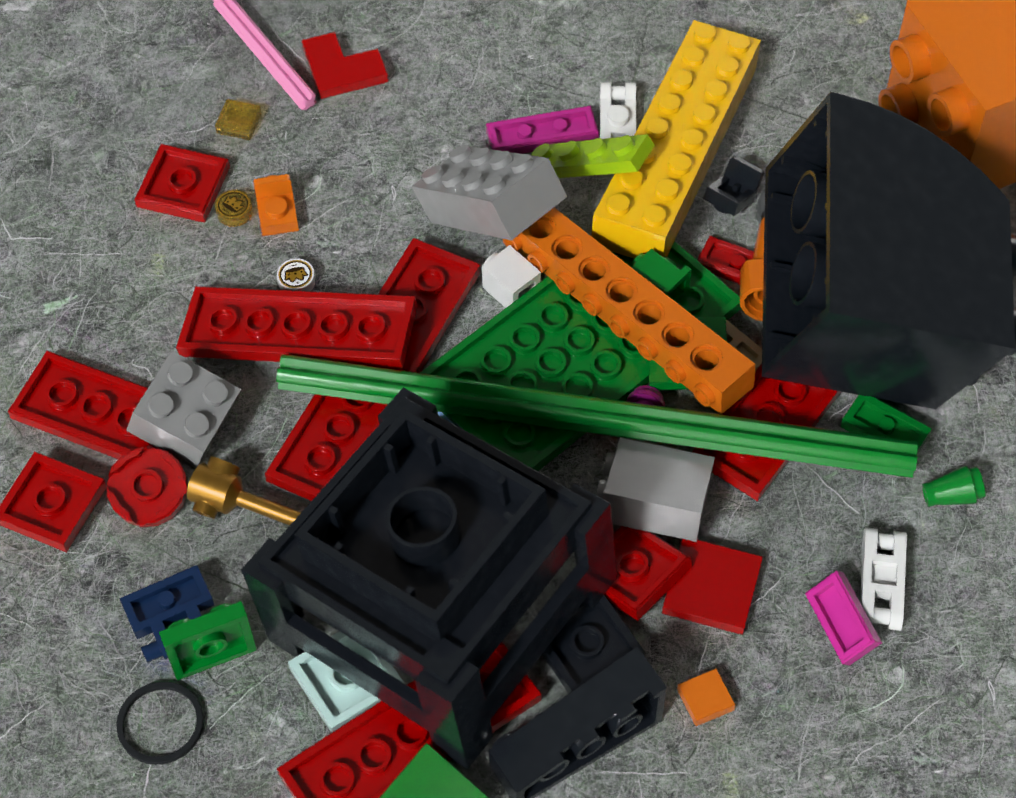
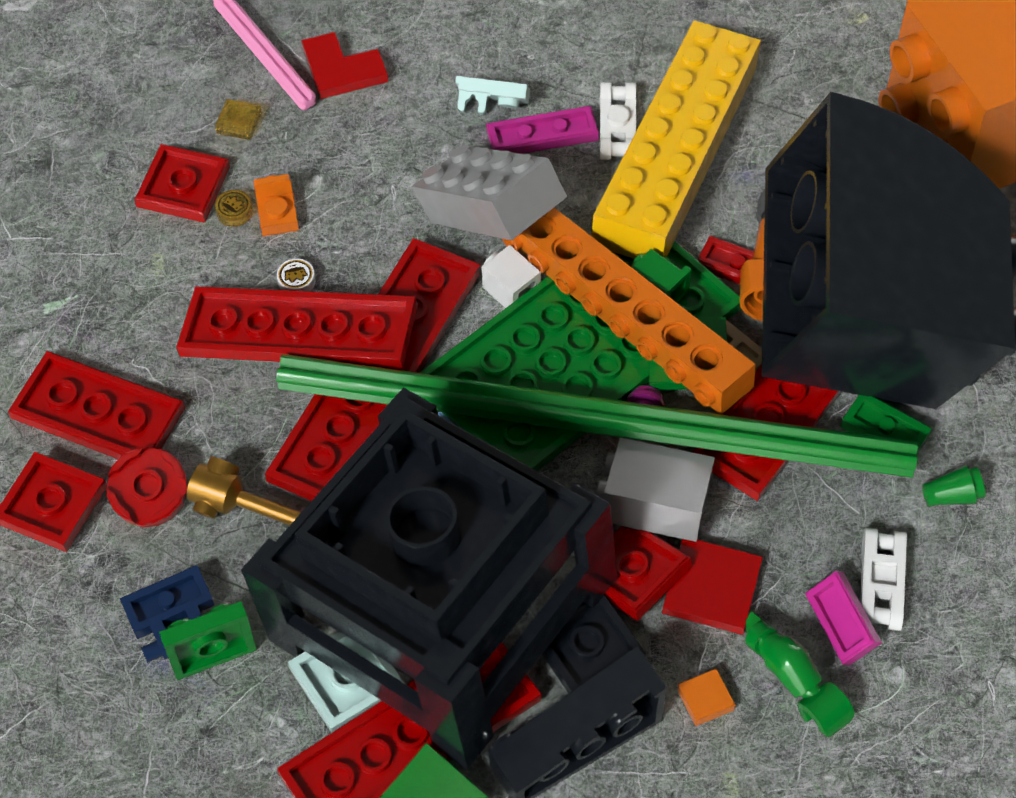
(156, 760): black piece -> none
(183, 409): light grey brick -> none
(506, 93): none -> light aqua plate
(597, 156): lime plate -> none
(736, 187): black bracket -> none
(800, 676): none -> green piece

